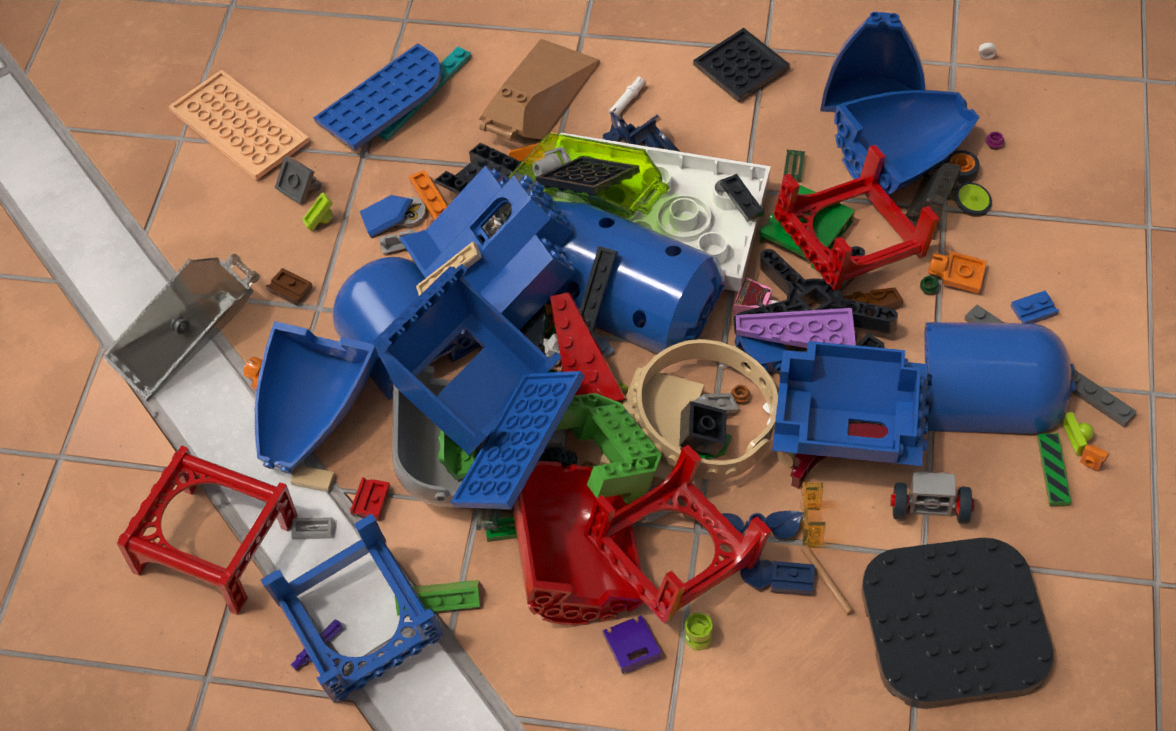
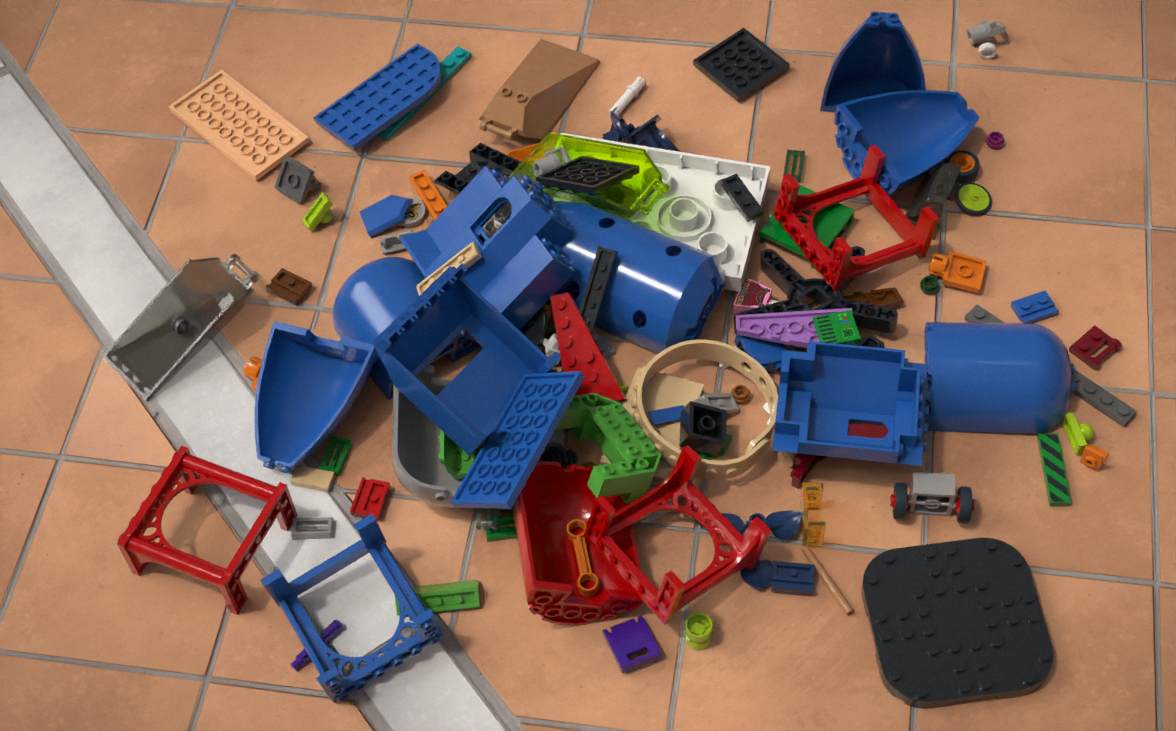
(344, 455): none -> green tile
(582, 558): none -> orange piece
(666, 414): none -> blue sticker
(837, 328): none -> green tile
(984, 32): none -> light grey piece
(1092, 342): none -> dark red plate

